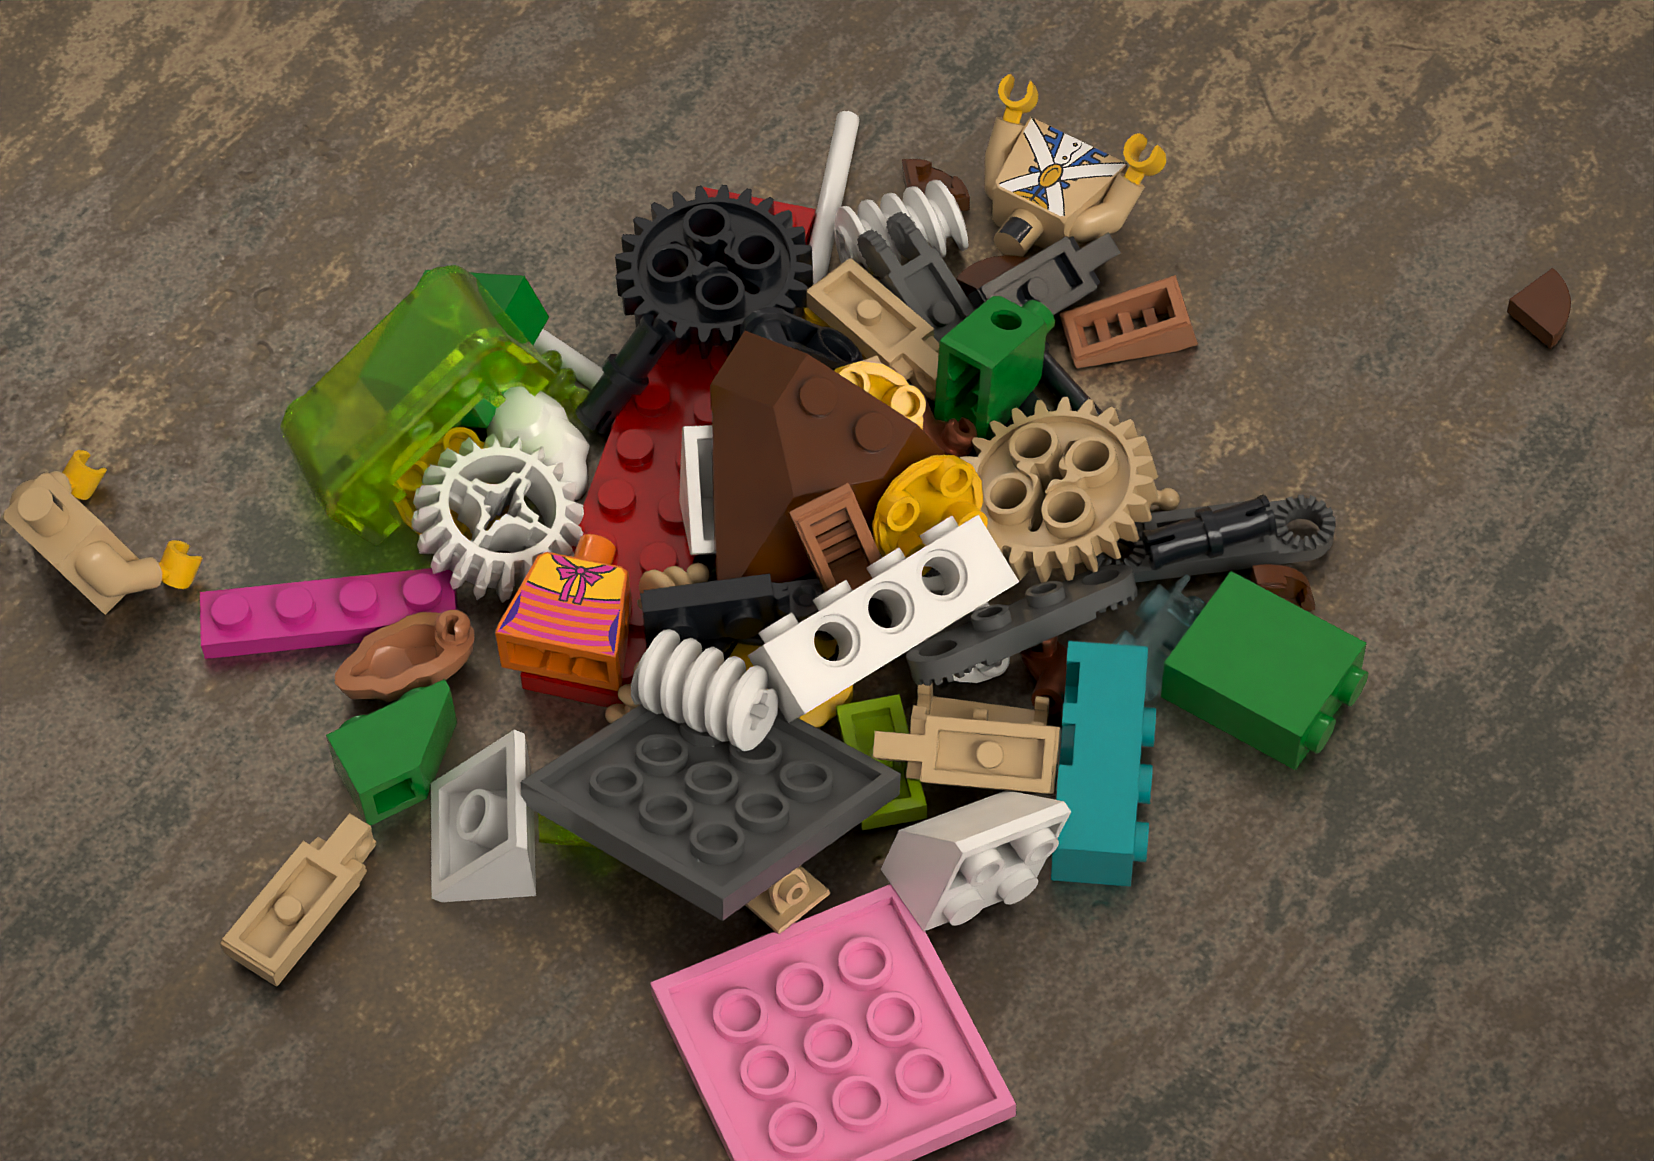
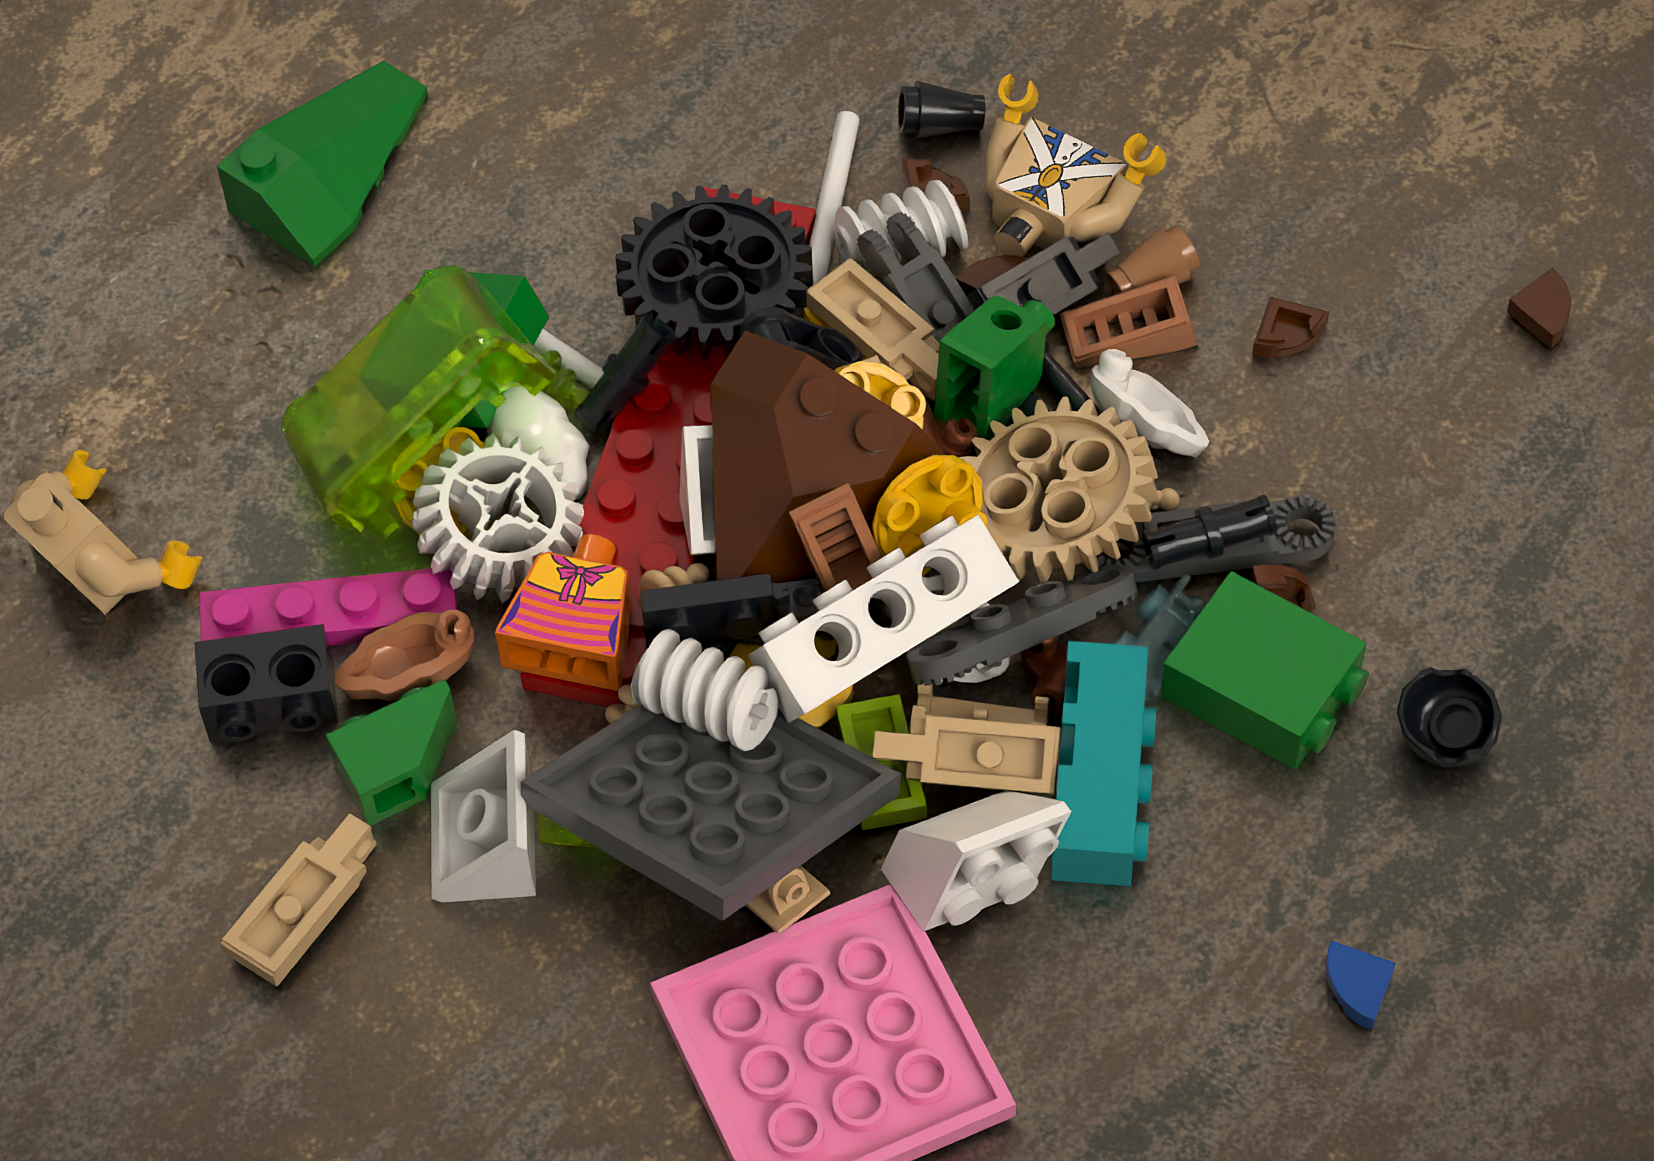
(265, 670): none -> black brick
(315, 165): none -> green wedge
(936, 110): none -> black cone
(1151, 406): none -> white arm
(1157, 258): none -> medium nougat cone
(1288, 328): none -> reddish brown tile
(1358, 981): none -> blue tile
(1449, 717): none -> black hair

